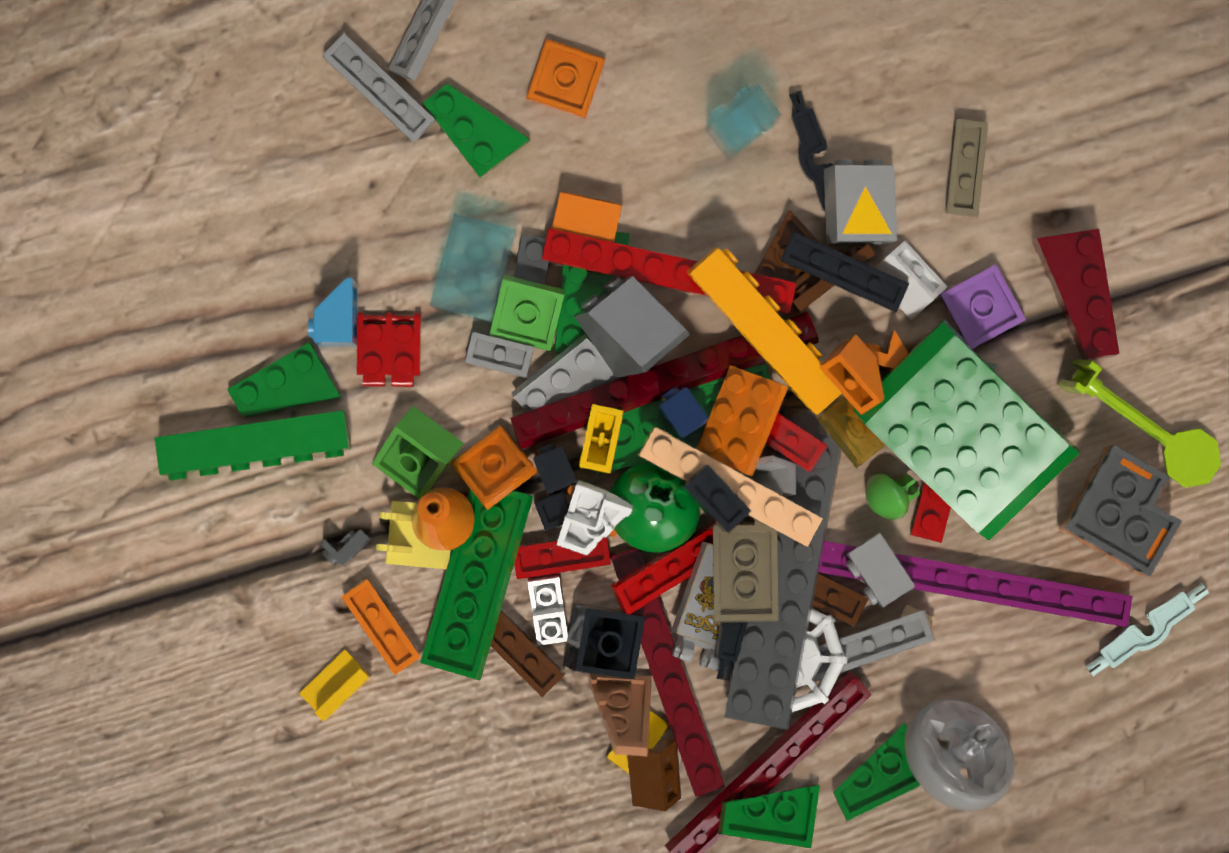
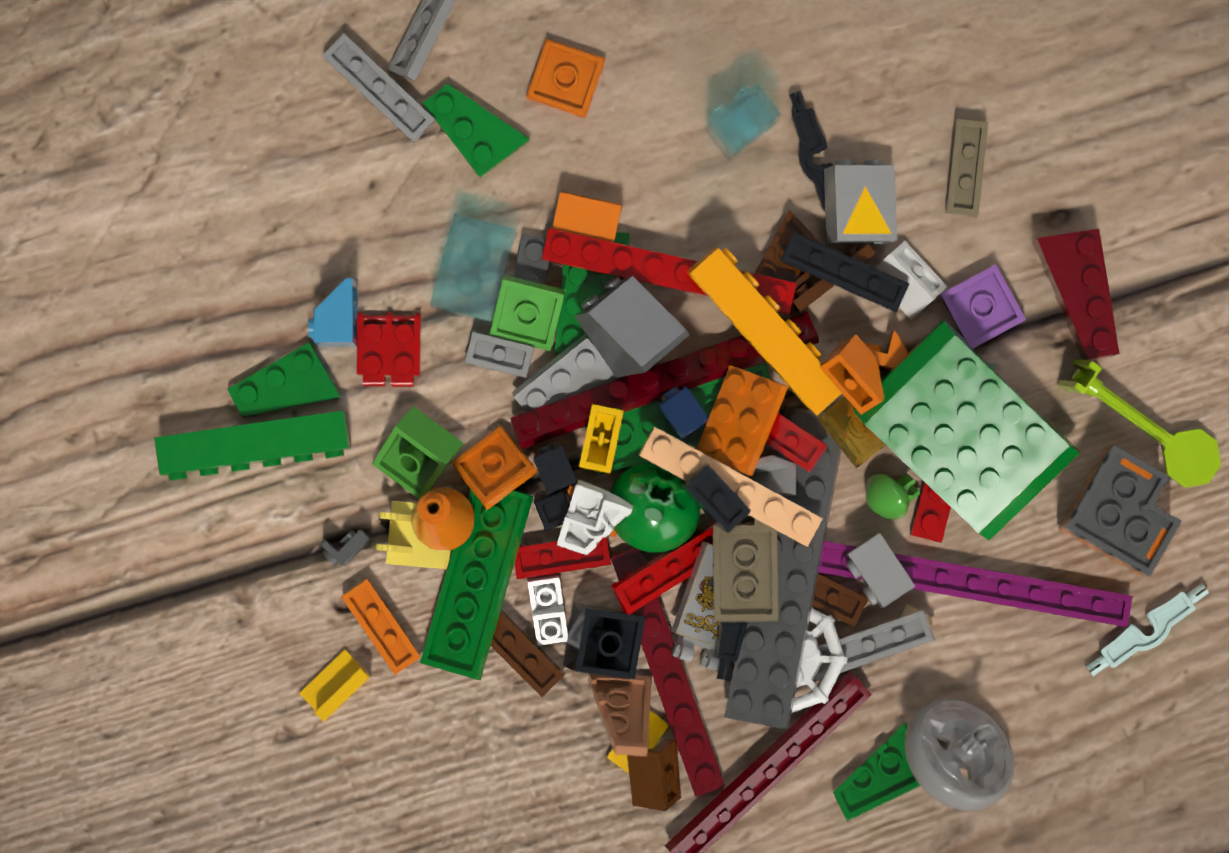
(773, 817): green wing -> none

